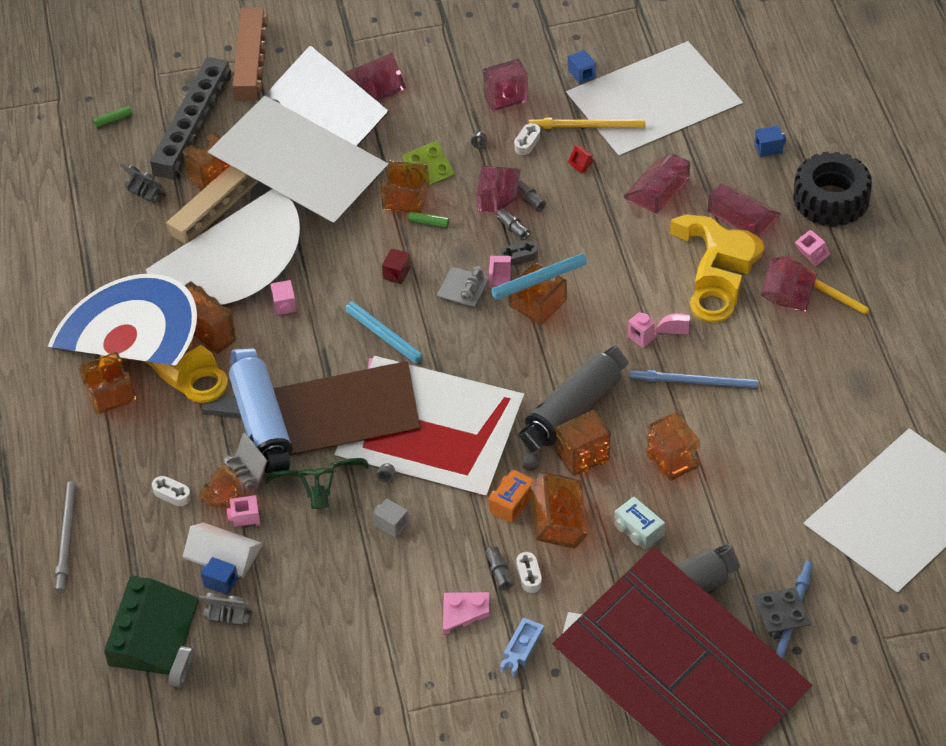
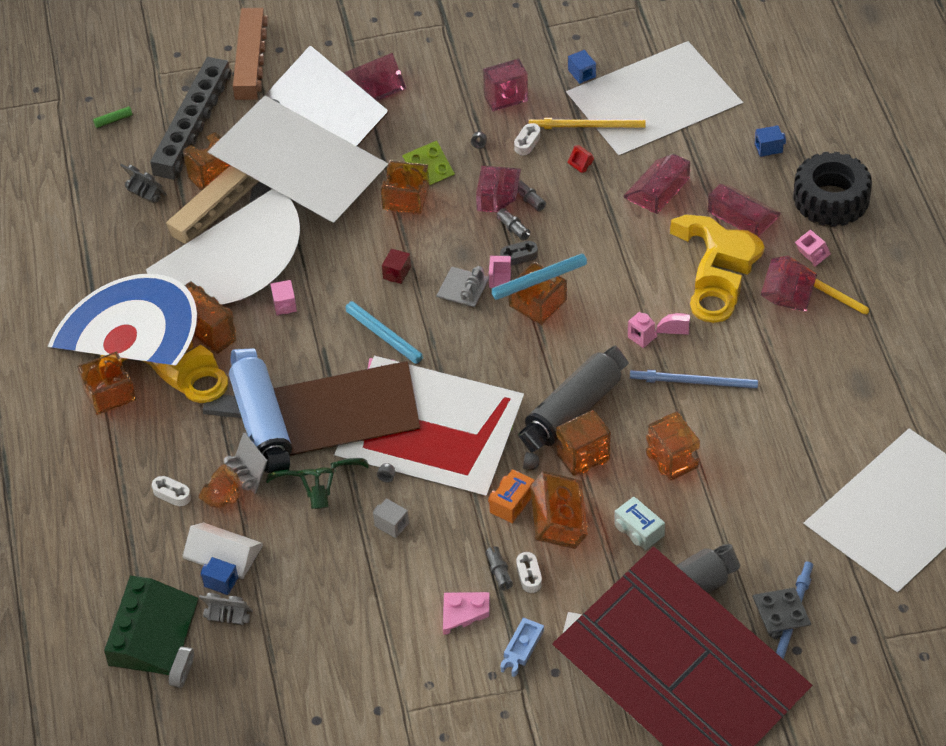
(62, 569): light grey bar -> none
(244, 511): bright pink brick -> none
(428, 219): bright green piece -> none

